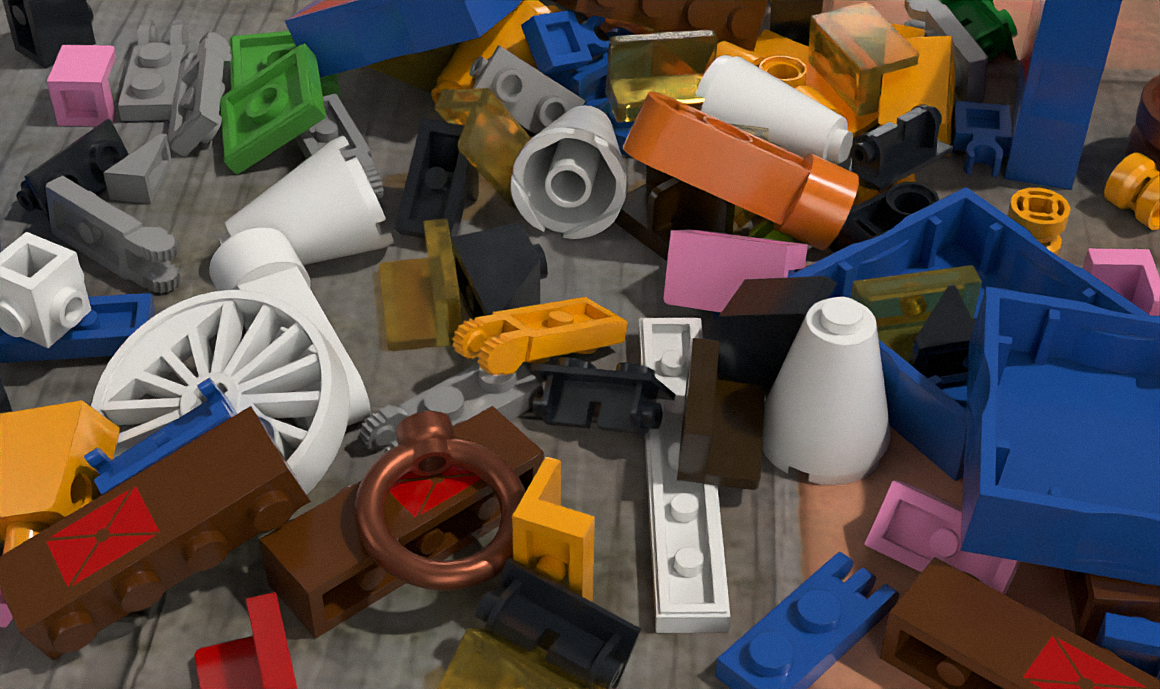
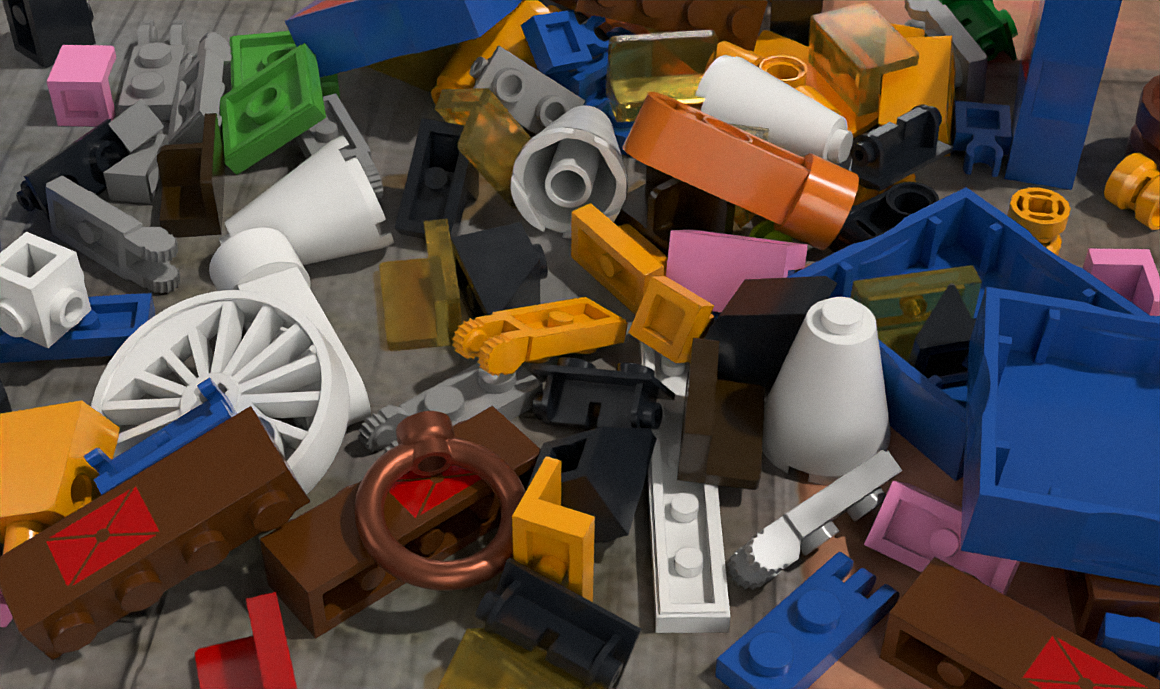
(136, 125): none -> light grey piece
(193, 184): none -> dark brown panel
(602, 475): none -> black slope
(615, 255): none -> light orange panel
(671, 319): none -> light orange tile
(812, 522): none -> light grey hinge

